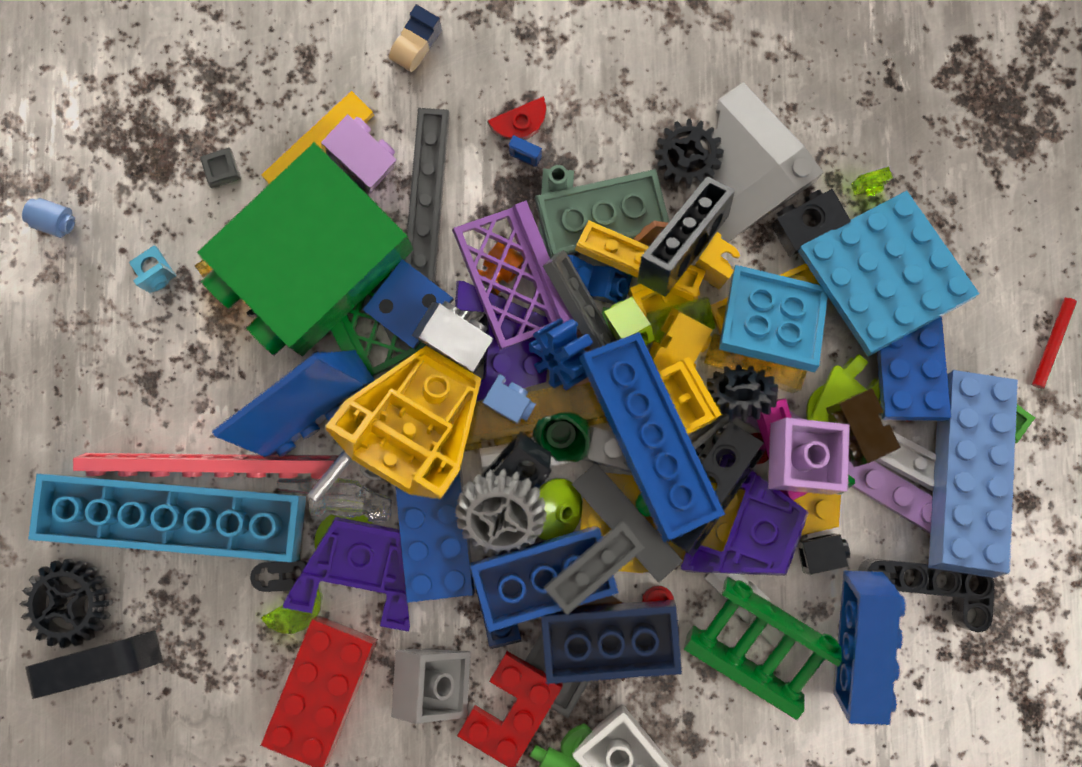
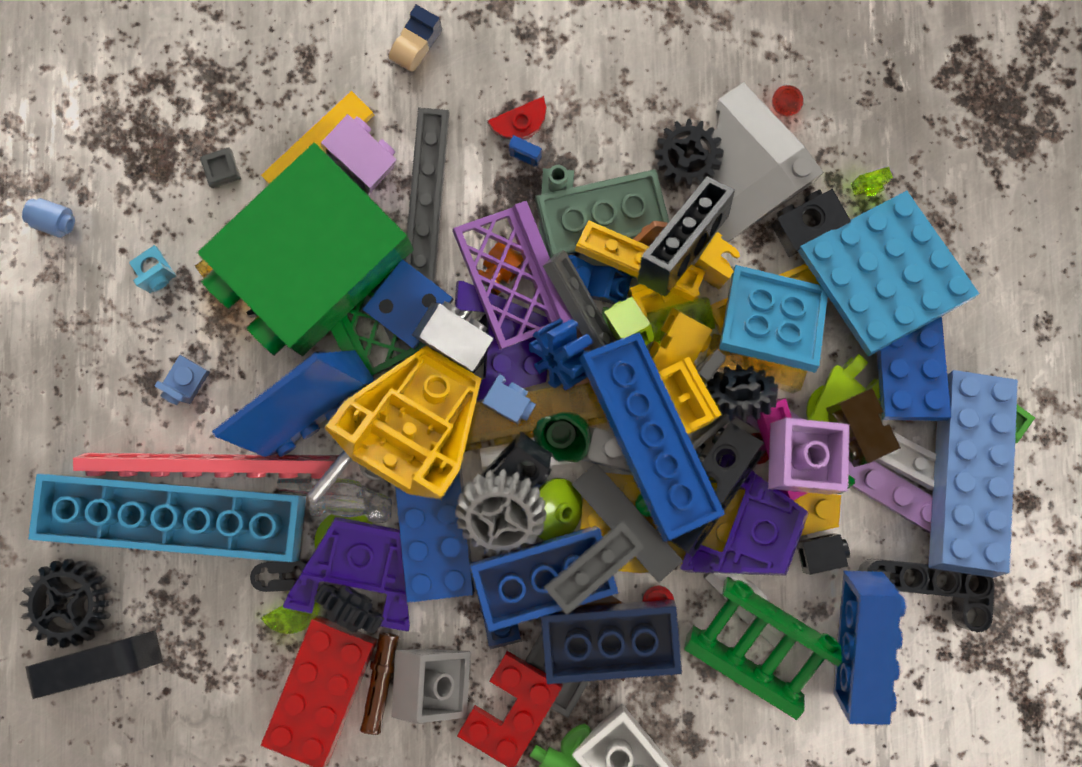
(182, 381): none -> medium blue bracket
(349, 608): none -> black gear
(382, 669): none -> reddish brown pin
(710, 365): none -> dark grey tile
(787, 100): none -> clear red plate
(1054, 343): red bar -> none

